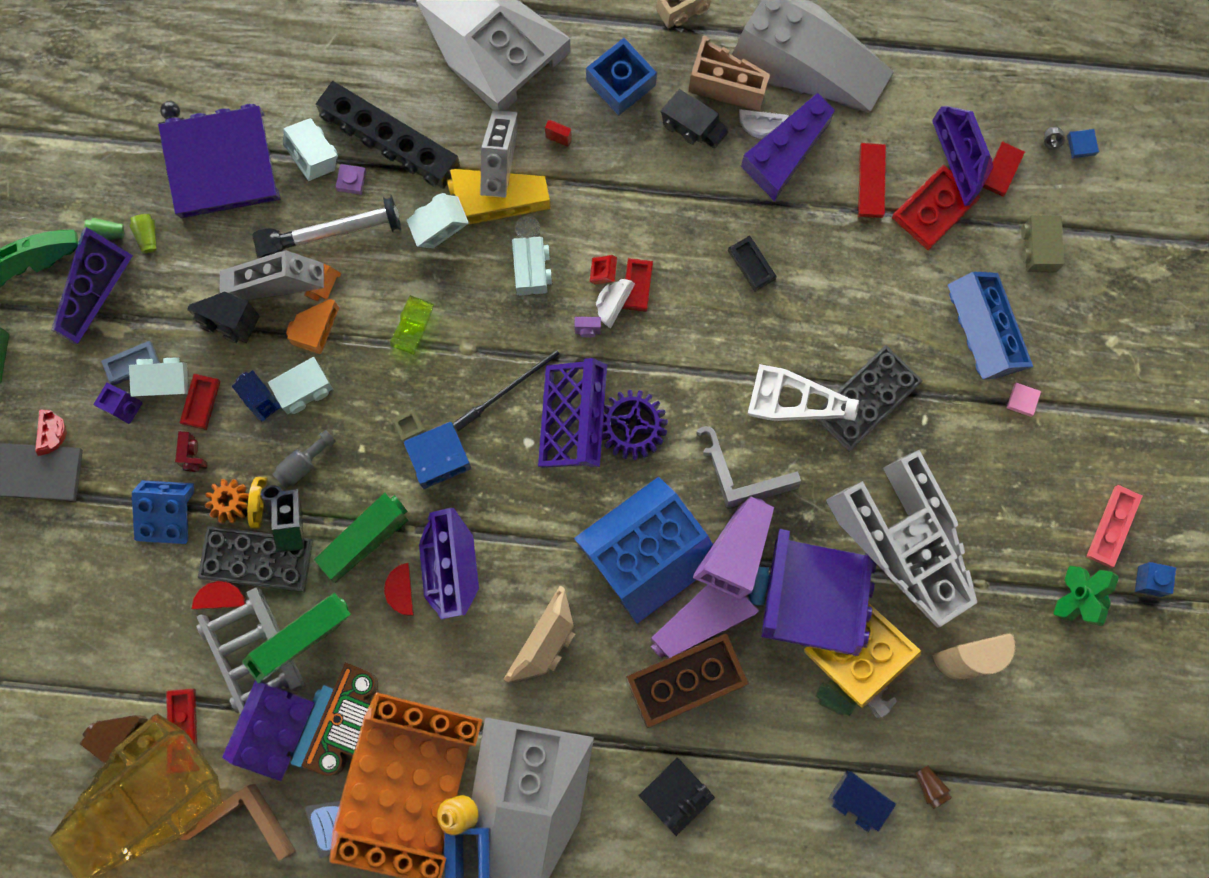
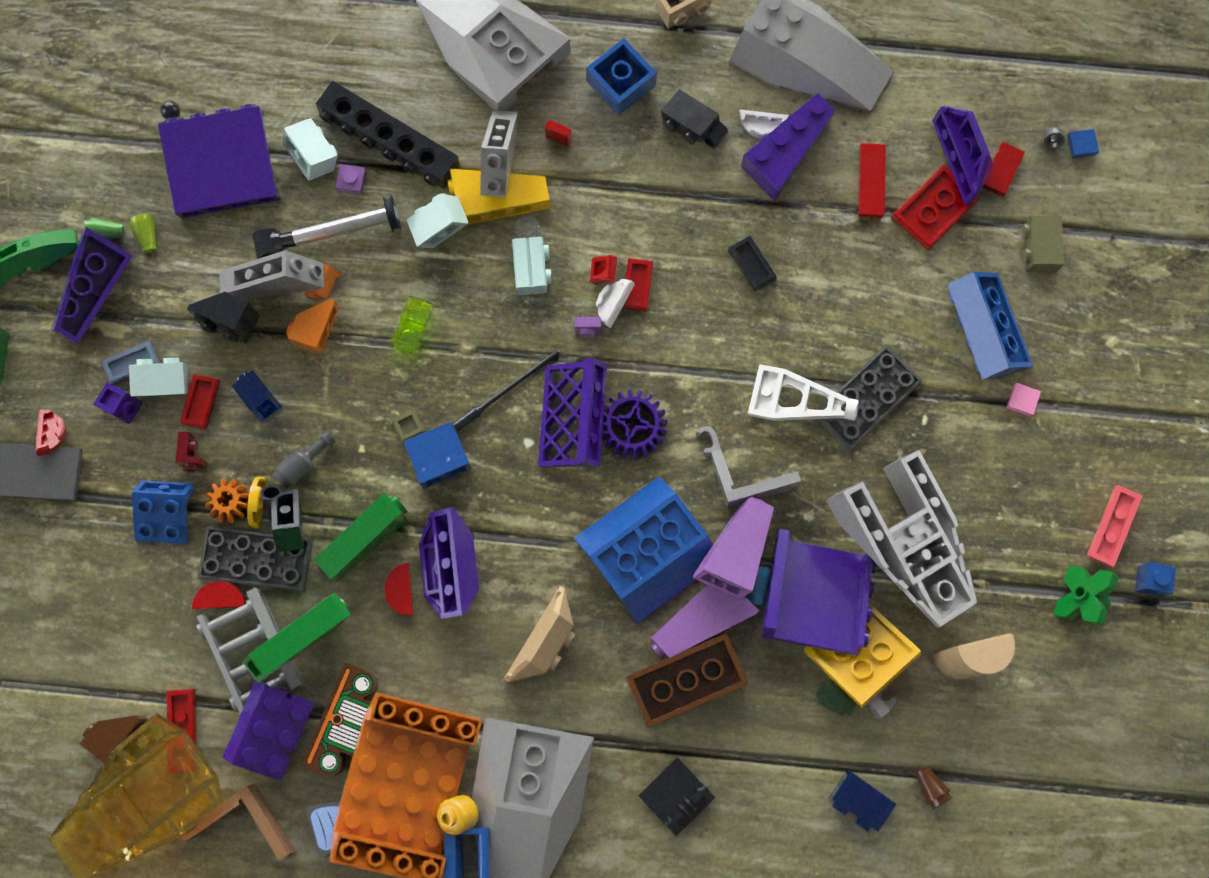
(300, 386): light aqua brick -> none
(320, 701): dark azure plate -> none
(727, 78): medium nougat wedge -> none

